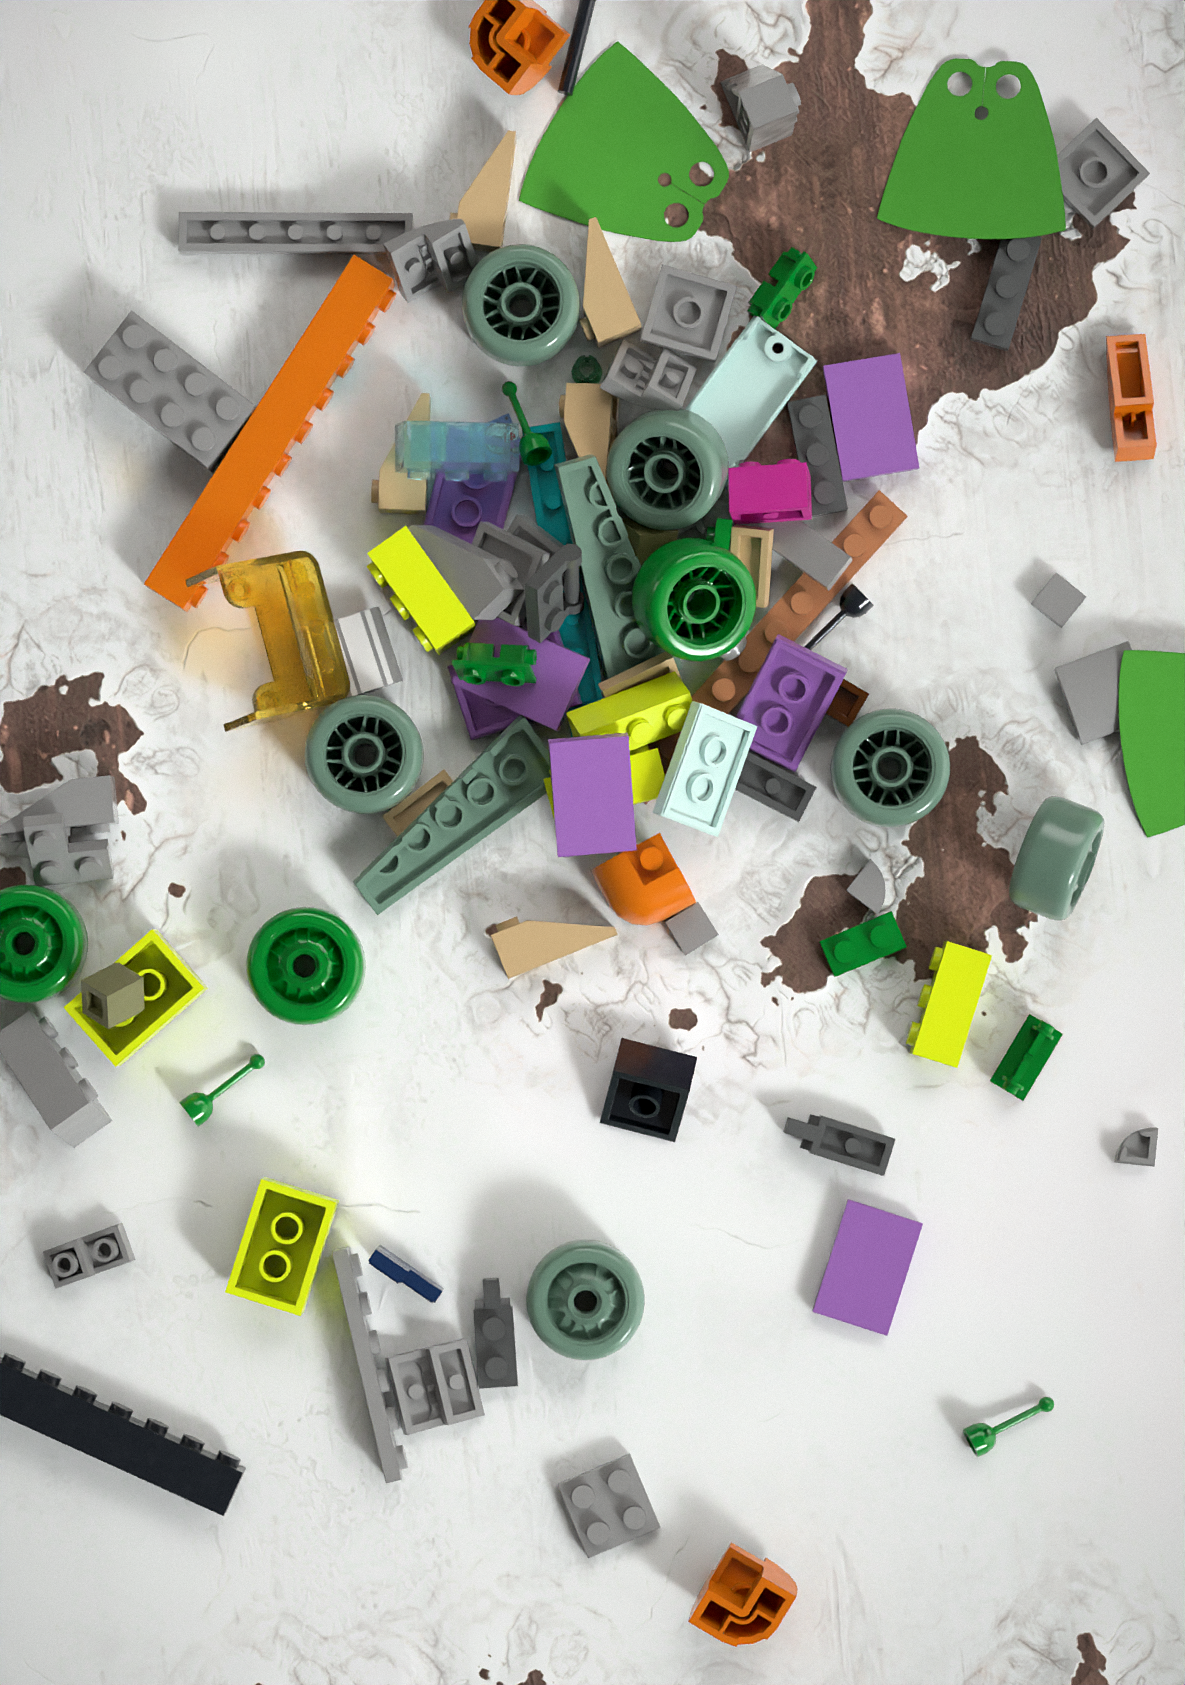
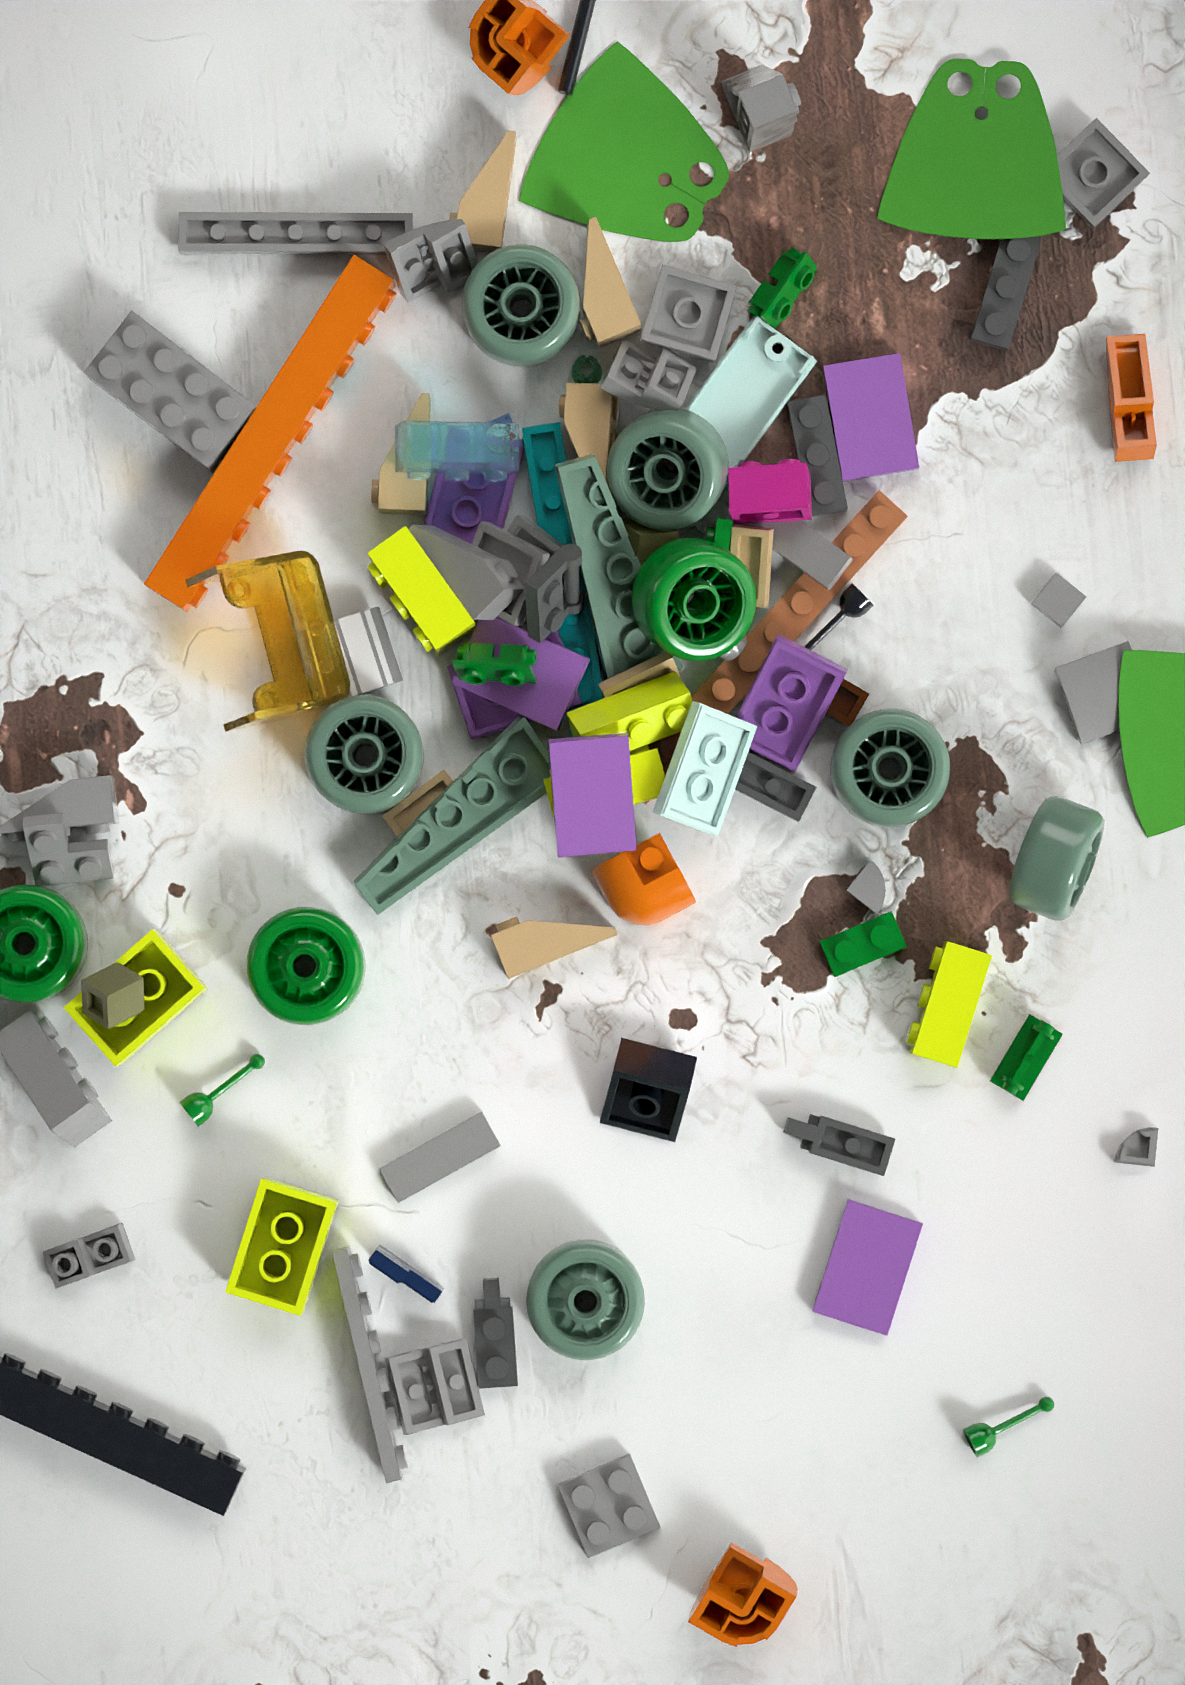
(440, 1157): none -> light grey tile
(532, 446): green hinge -> none
(691, 928): light grey tile -> none

